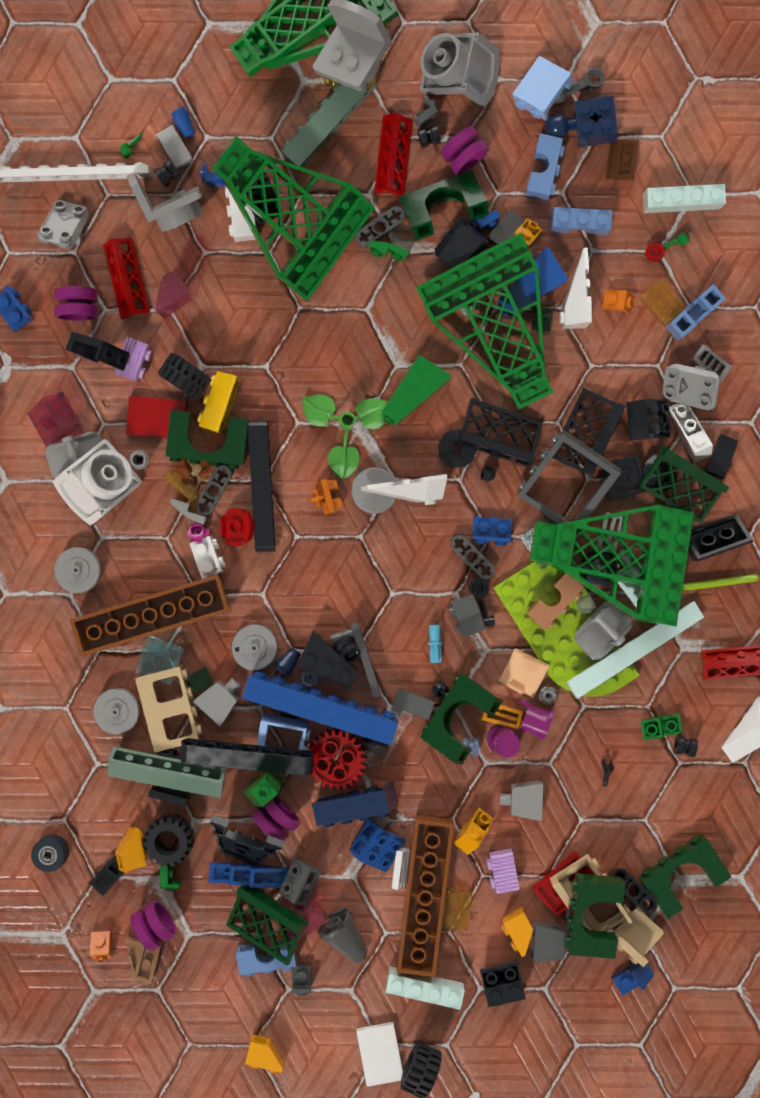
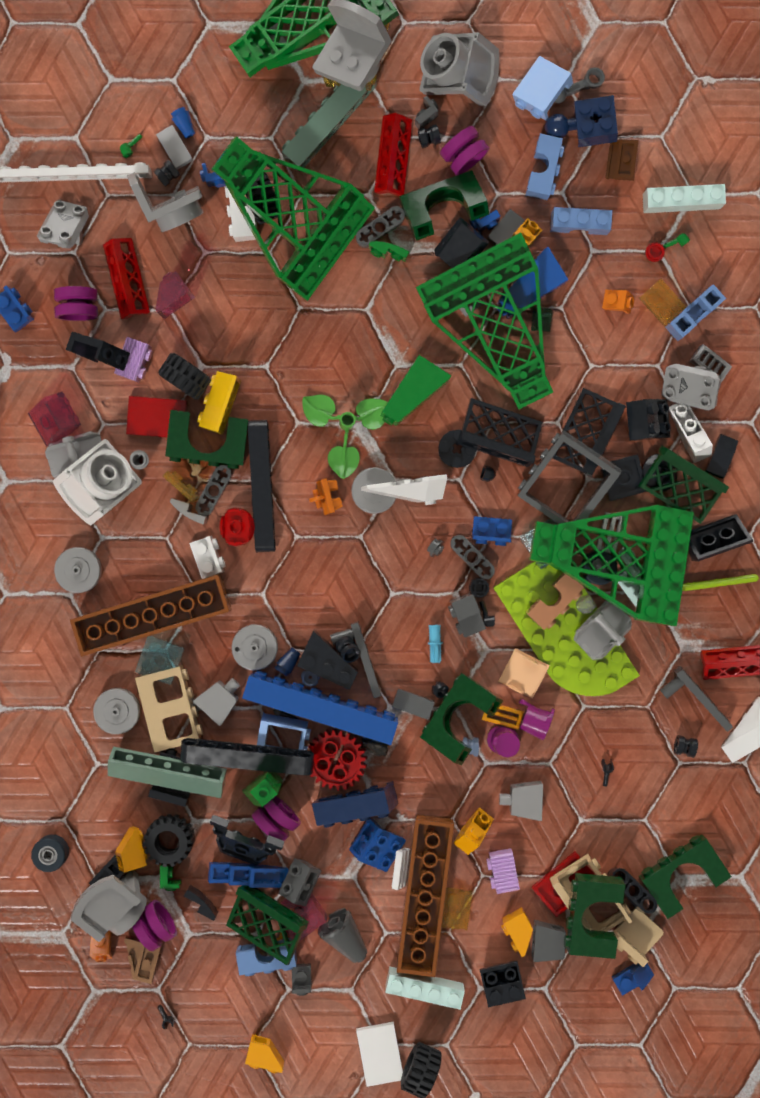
(109, 906): none -> light grey piece
(165, 1017): none -> black hand
(197, 527): dark pink plate -> none
(200, 679): clear green slope -> none
(206, 906): none -> black slope
(435, 548): none -> dark grey plate
(547, 690): light grey plate -> none
(578, 306): white wedge -> none
(632, 651): light aqua tile -> none
(661, 726): green slope -> none
(684, 679): none -> dark grey piece

